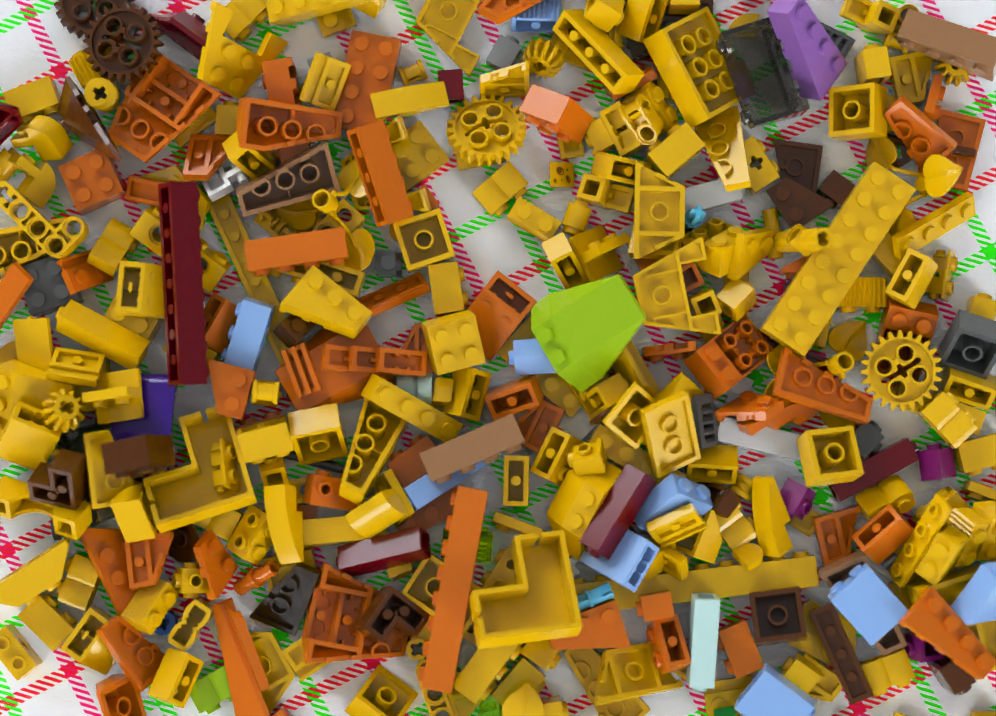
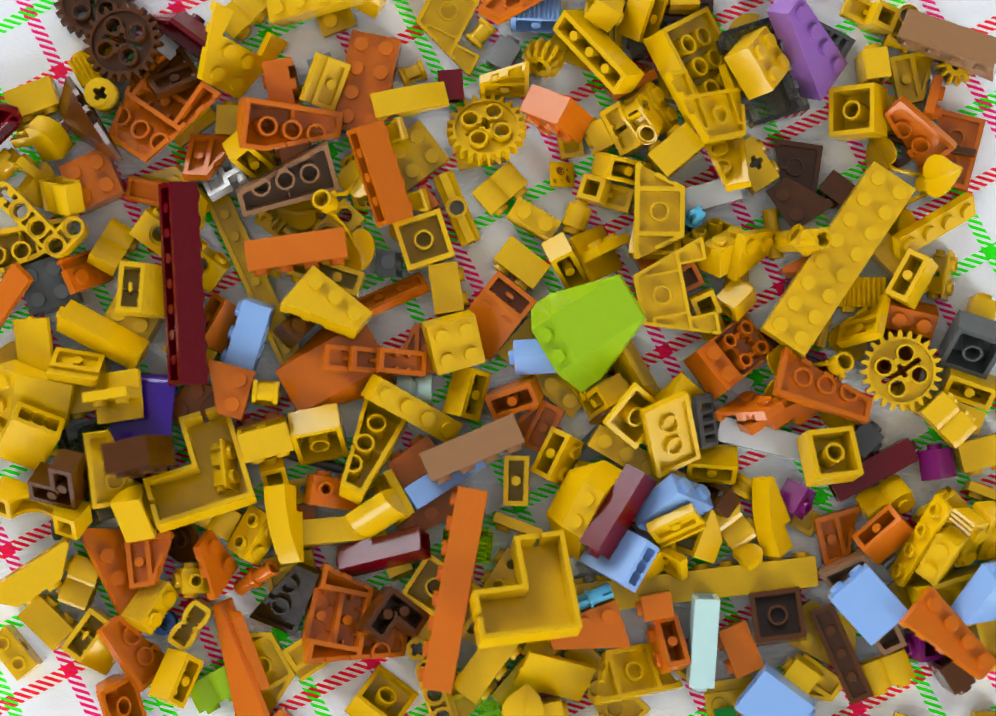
(61, 401): yellow gear -> none
(62, 196): none -> yellow brick
(173, 76): none -> reddish brown wing
(193, 399): none -> orange plate
(292, 373): orange tile -> none
(442, 392): yellow slope -> none
(462, 223): none -> yellow piece
(480, 33): none -> yellow bush
(520, 264): none -> yellow brick
(555, 675): none -> yellow piece
(588, 458): yellow brick -> none
(679, 351): orange wing -> none
(713, 114): none -> yellow wing
(757, 62): none -> yellow brick
(865, 324): none -> yellow wing

